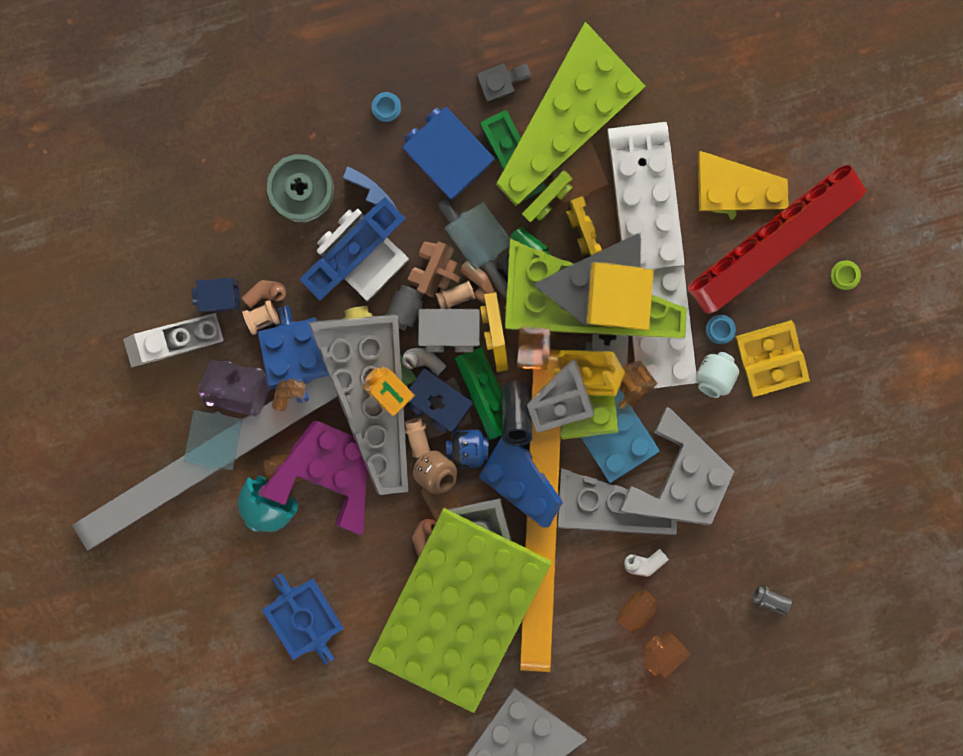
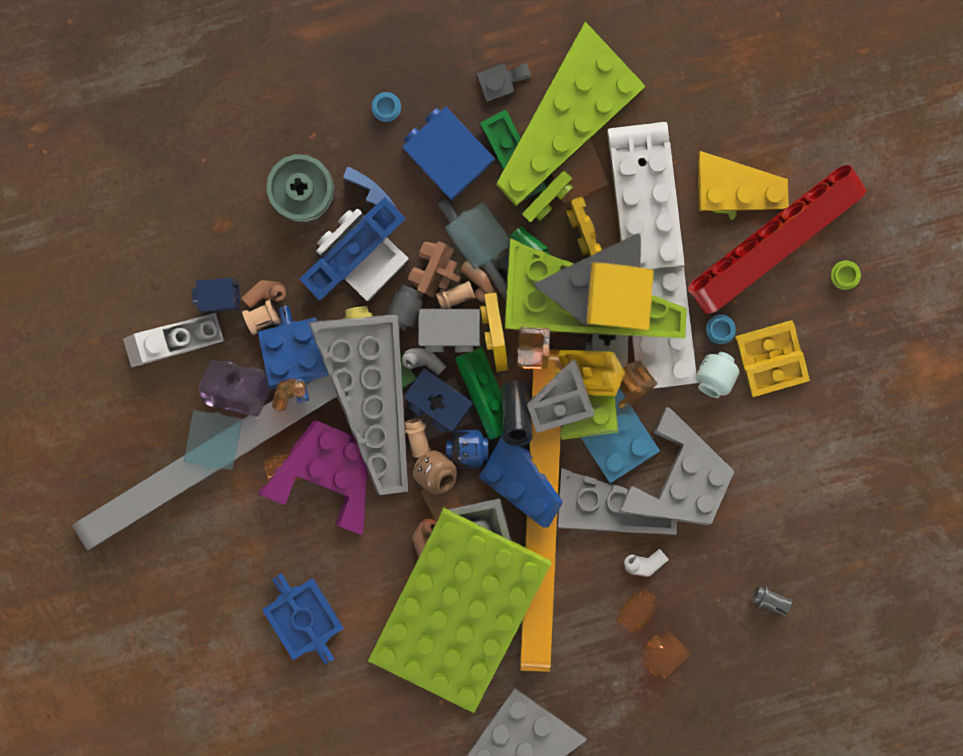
(260, 512): teal cylinder -> none
(387, 390): light orange brick -> none

